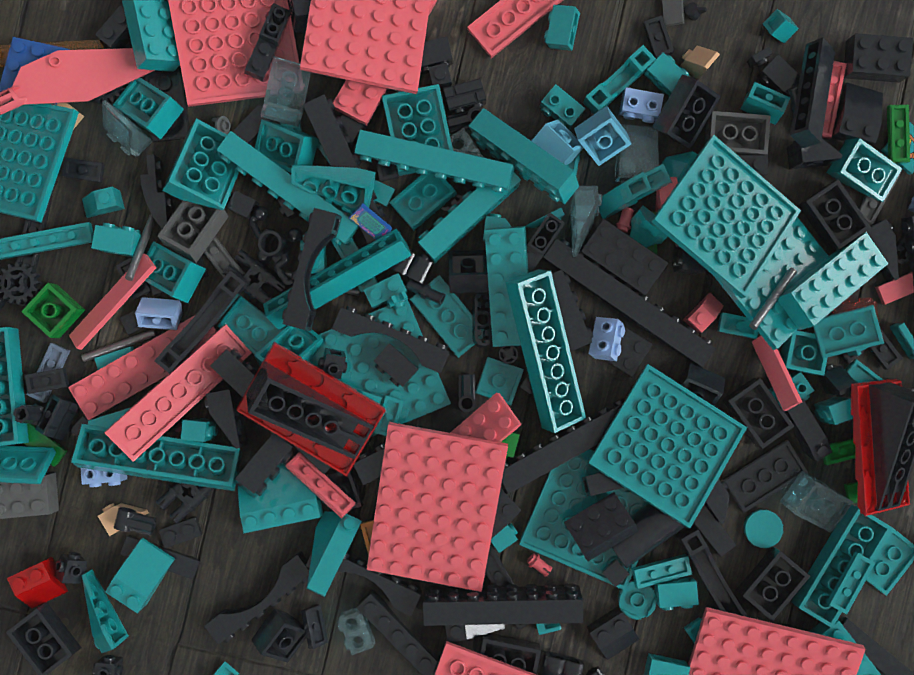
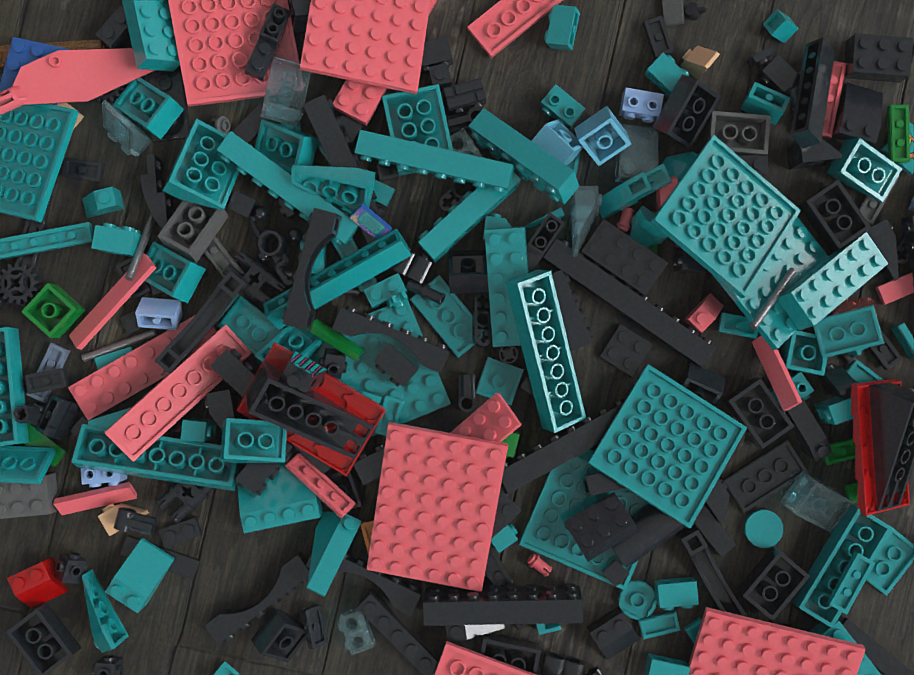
(95, 498): none -> coral tile
(252, 442): none -> teal slope
(303, 373): none -> black torso
(336, 340): none -> green tile
(422, 199): teal tile -> none
(606, 339): light blue brick -> none
(621, 79): teal arch -> none
(659, 624): none -> teal tile
(661, 571): teal plate -> none

